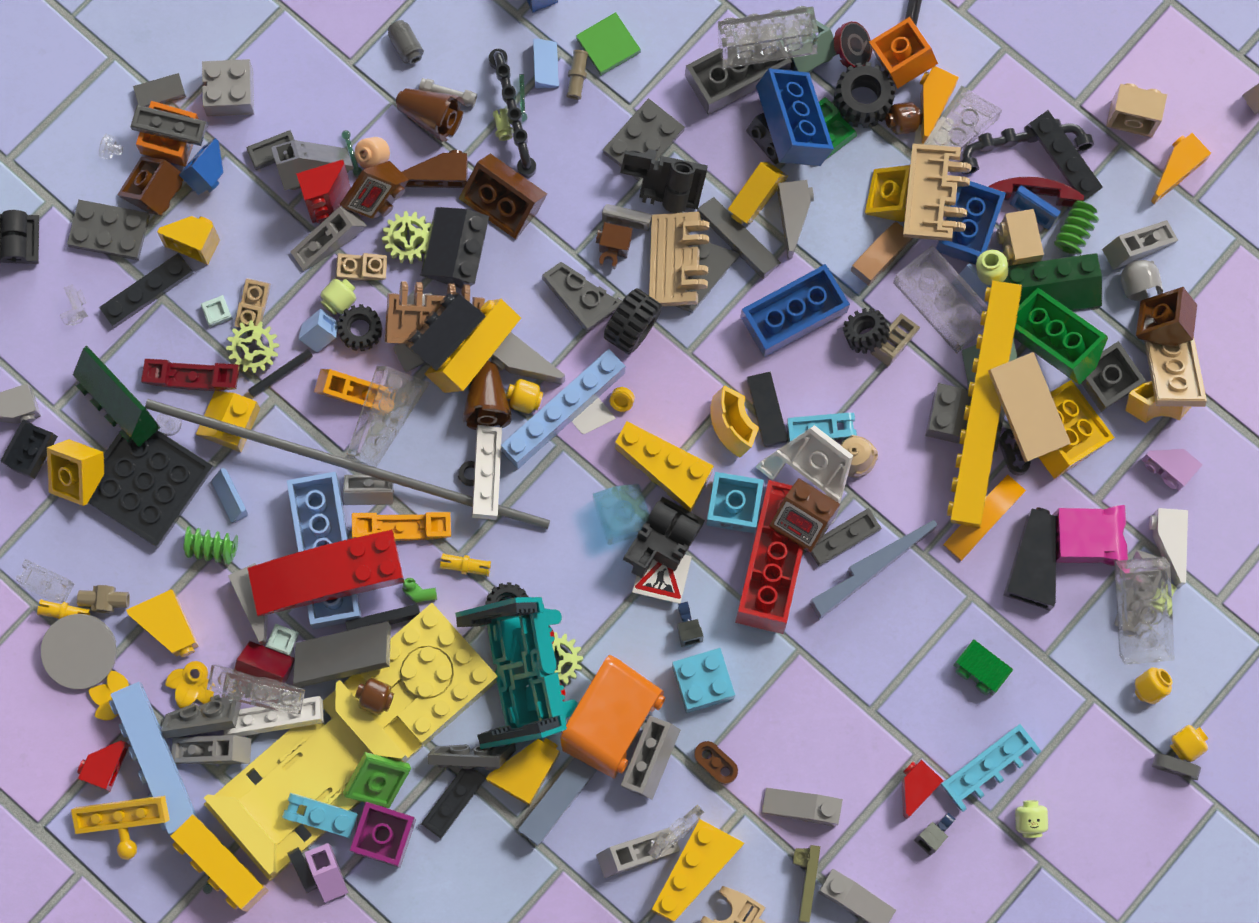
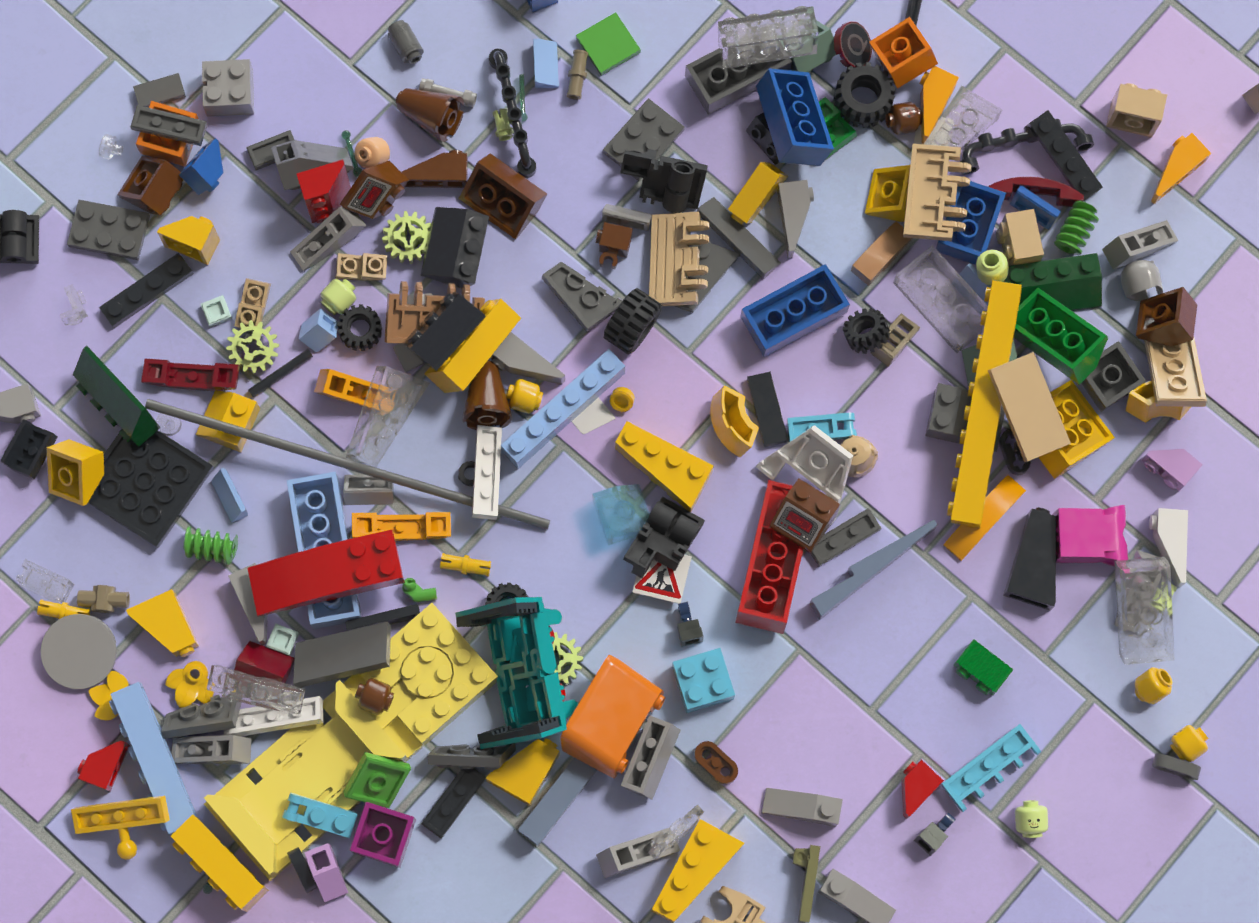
(735, 502): medium azure brick -> none

